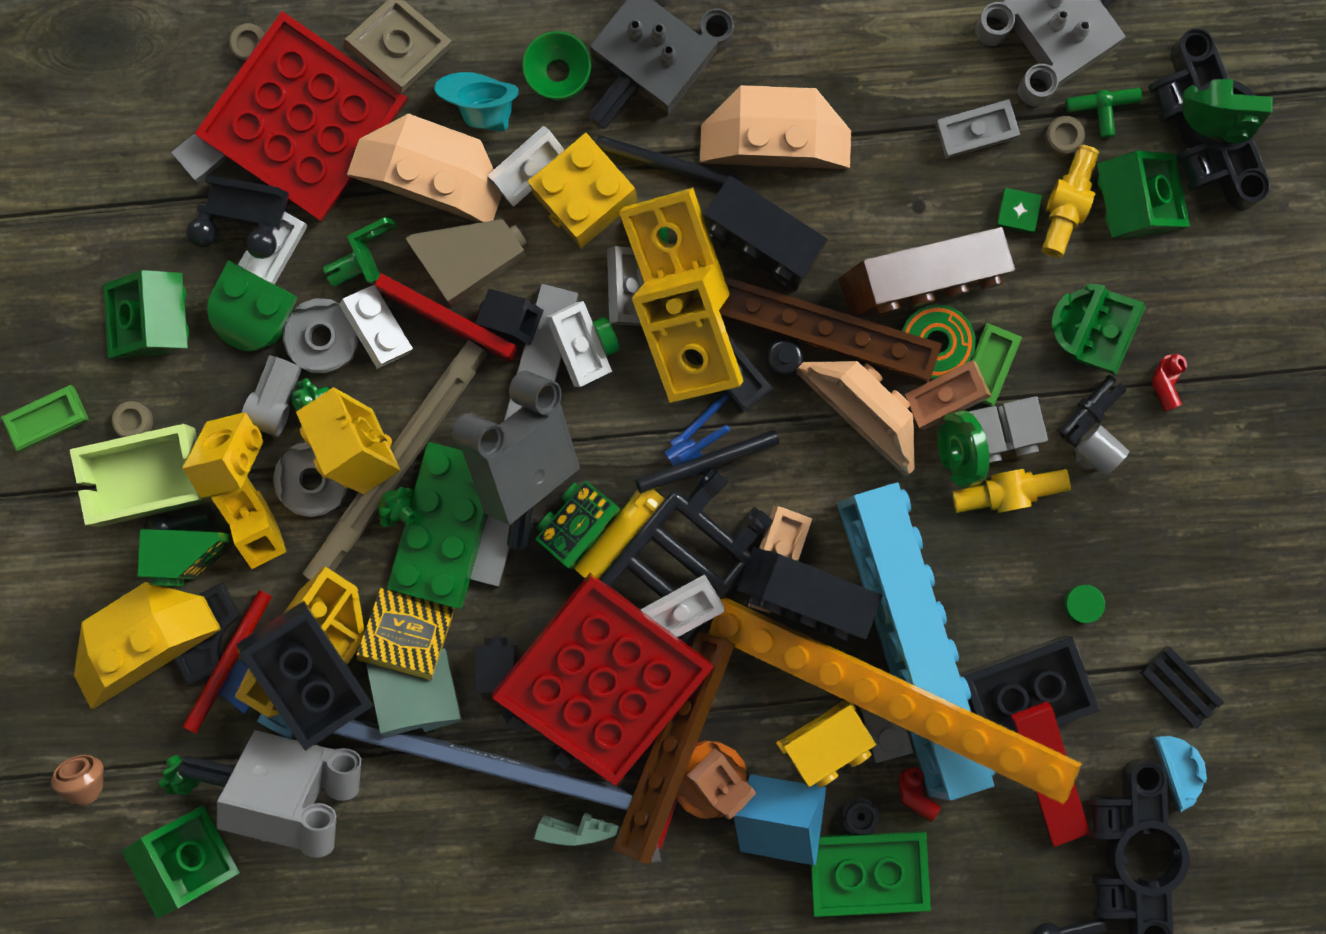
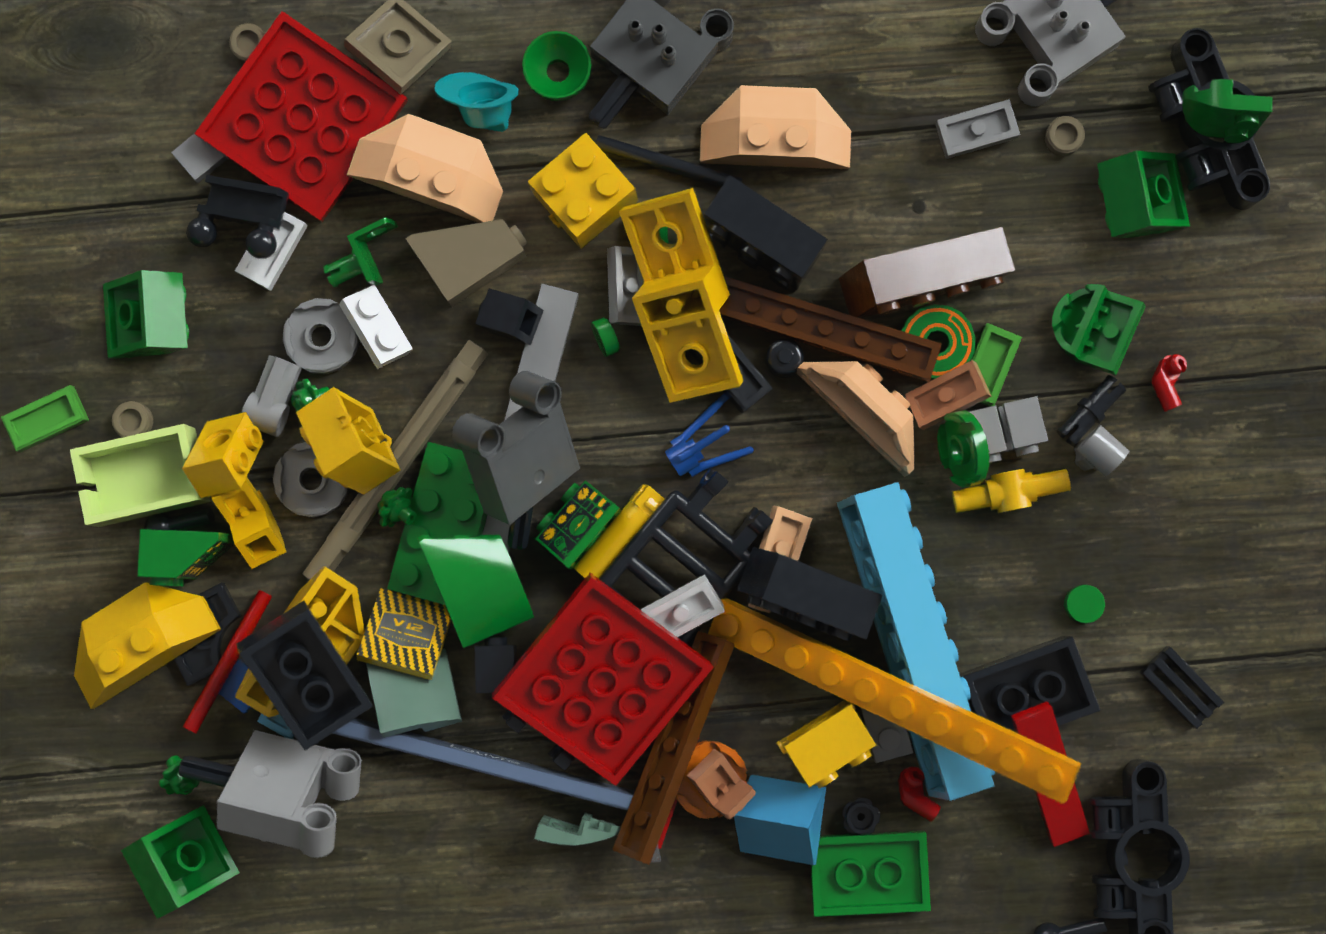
(79, 779): nougat cone -> none
(248, 309): green slope -> none
(446, 318): red tile -> none
(476, 585): none -> green slope
(532, 156): white plate -> none
(579, 344): white plate -> none
(706, 461): black piece -> none
(1018, 210): green tile -> none
(1070, 201): yellow pin -> none
(1103, 102): green piece -> none
(1183, 769): medium azure tile -> none

